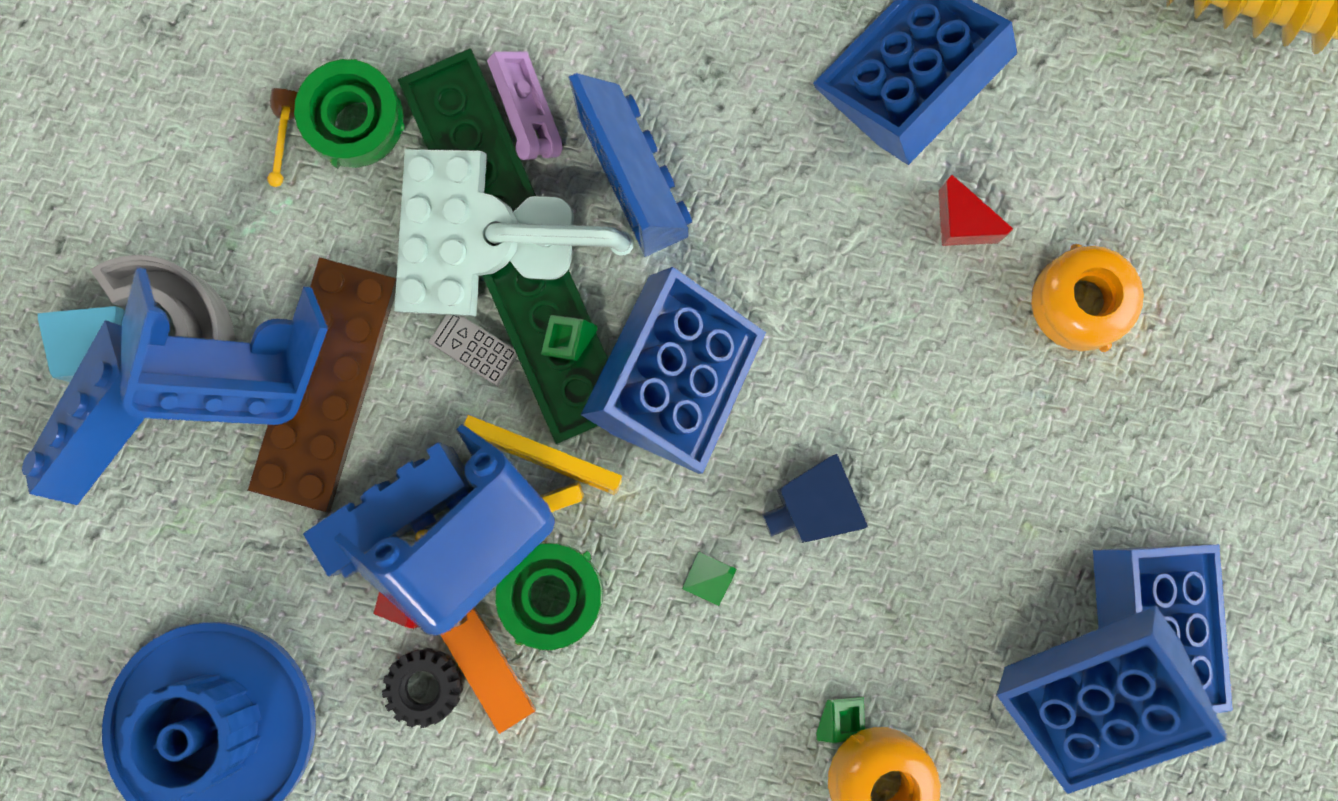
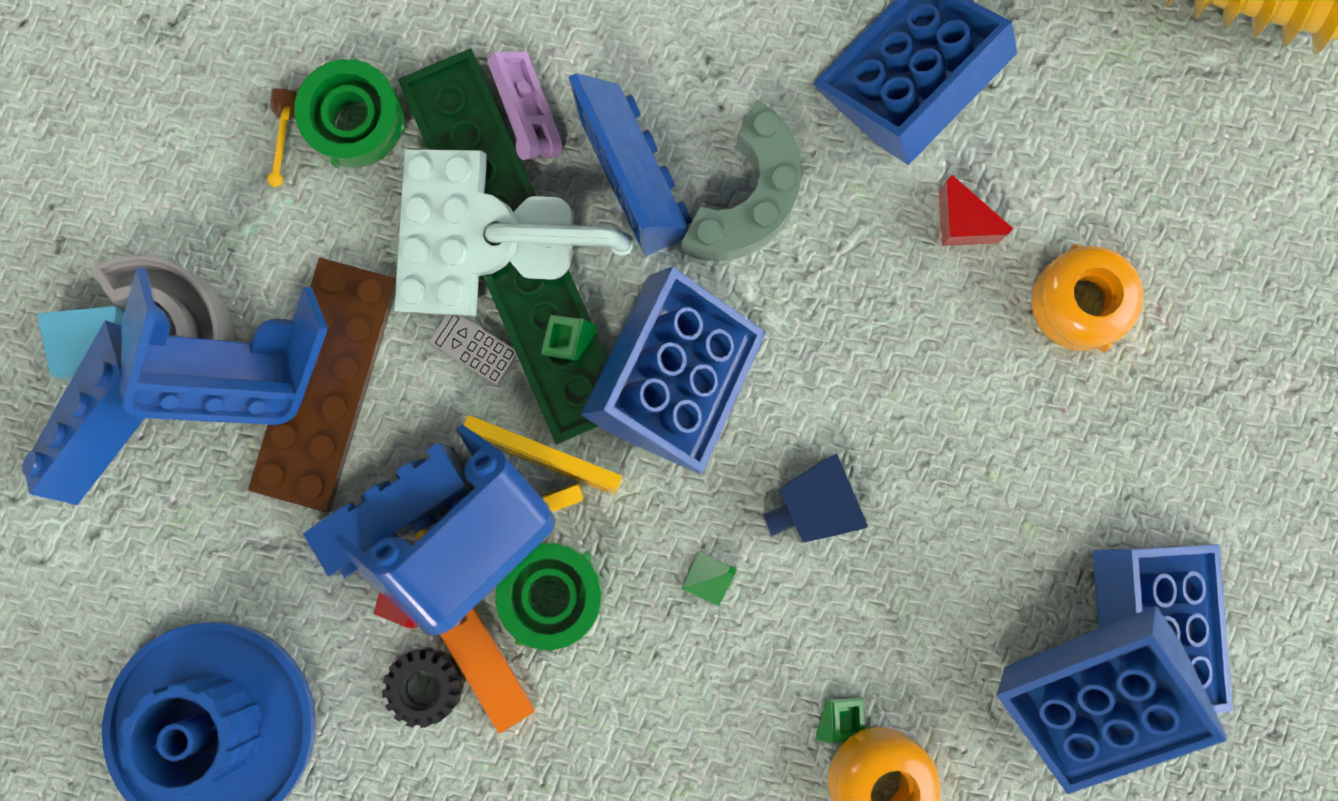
(758, 220): none -> sand green brick

